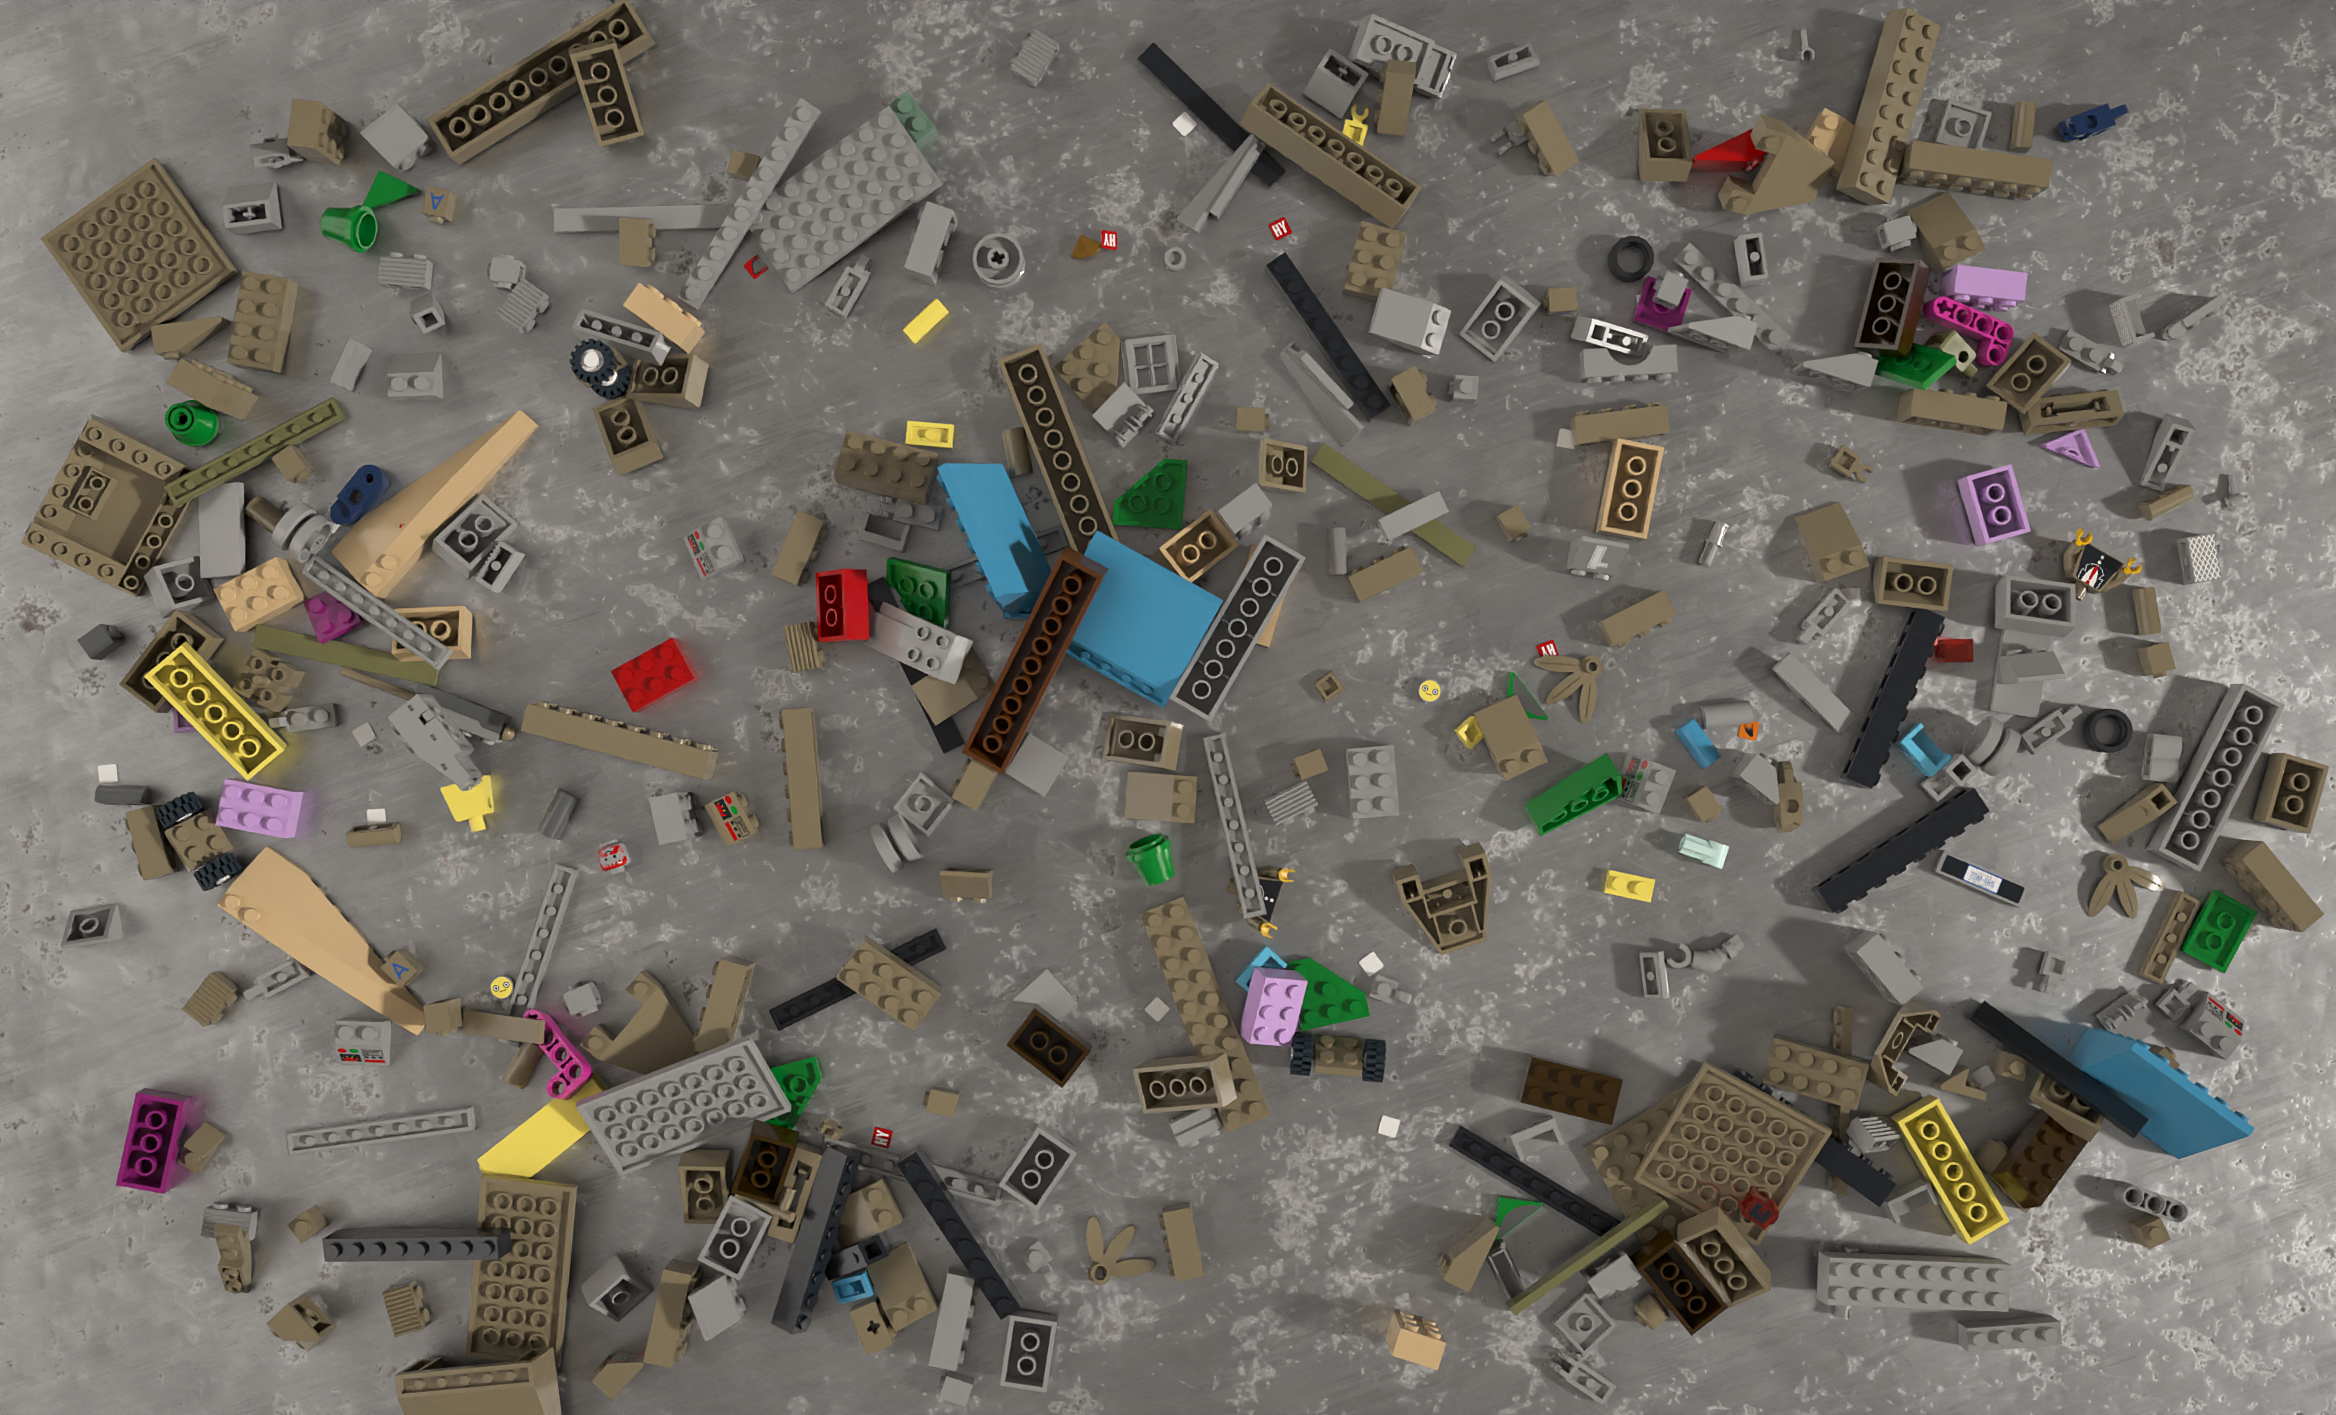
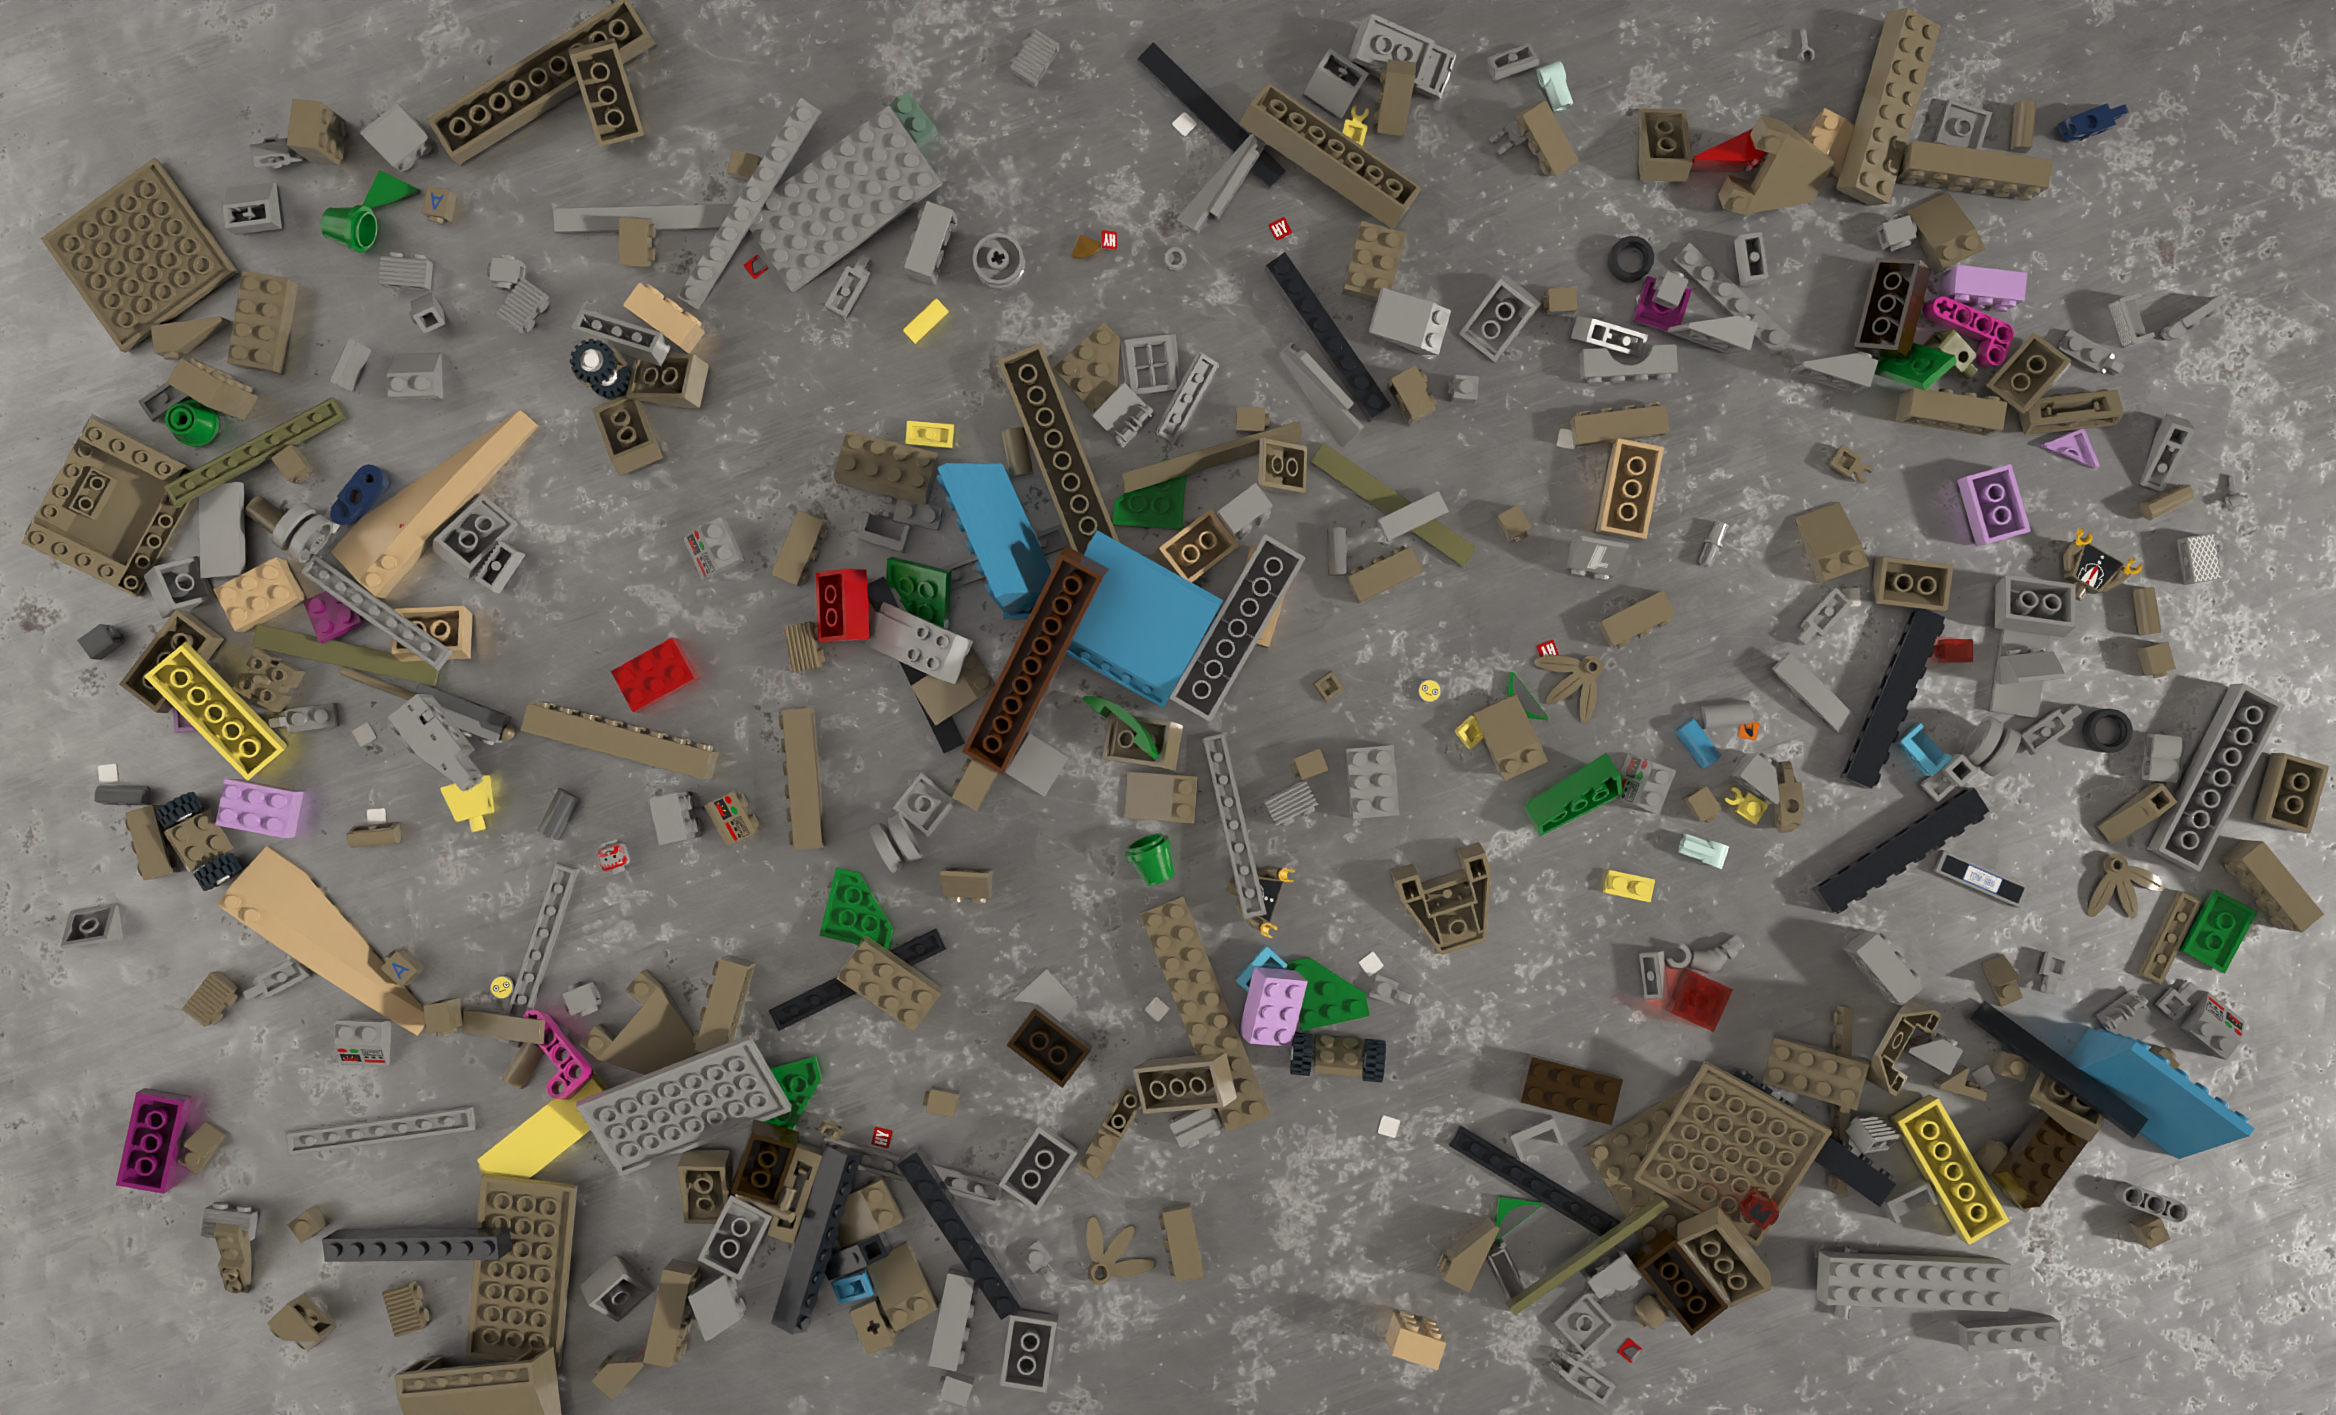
(159, 401): none -> light grey hinge
(854, 911): none -> green plate
(1110, 1132): none -> dark tan slope
(1142, 738): none -> green slope
(1207, 457): none -> dark tan tile
(1553, 79): none -> light aqua piece
(1630, 1350): none -> sticker
(1699, 999): none -> clear red brick
(1748, 806): none -> light yellow plate
(2002, 980): none -> dark tan slope

